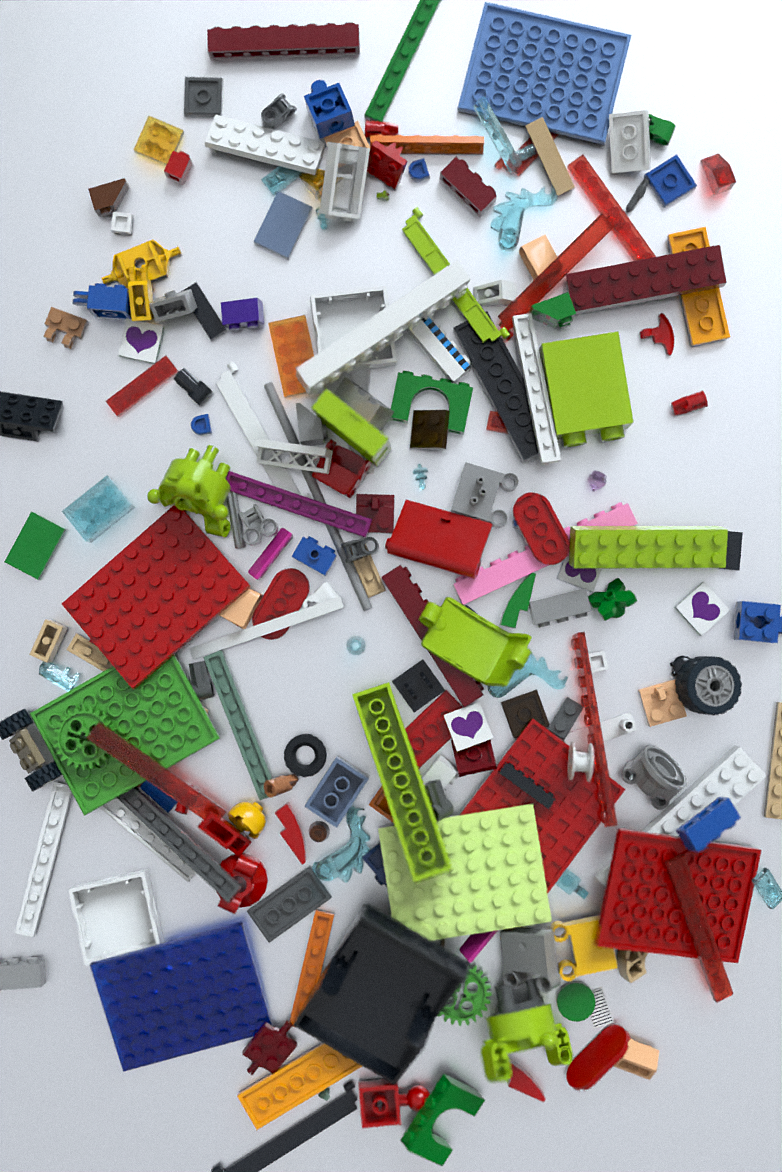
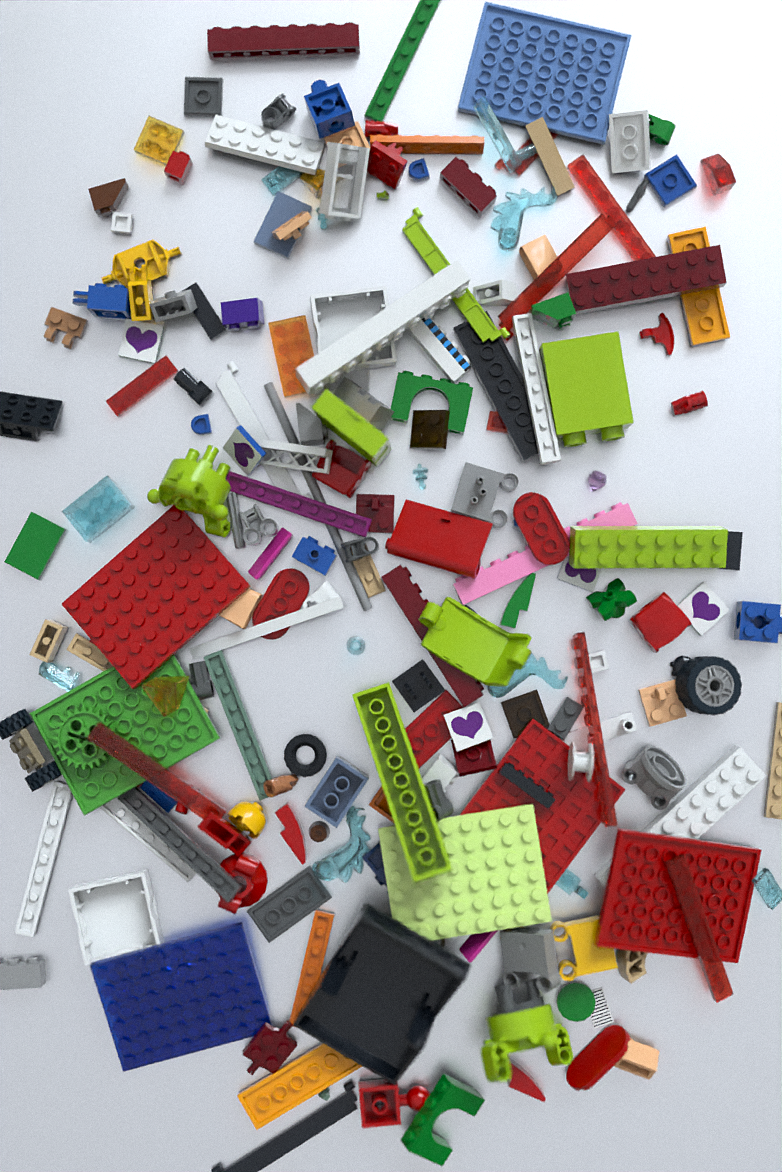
(166, 692): none -> clear yellow slope
(244, 450): none -> tile
(290, 227): none -> light nougat hinge
(477, 997): bright green gear -> none
(559, 607): light grey brick -> none
(660, 622): none -> red piece
(708, 824): blue brick -> none

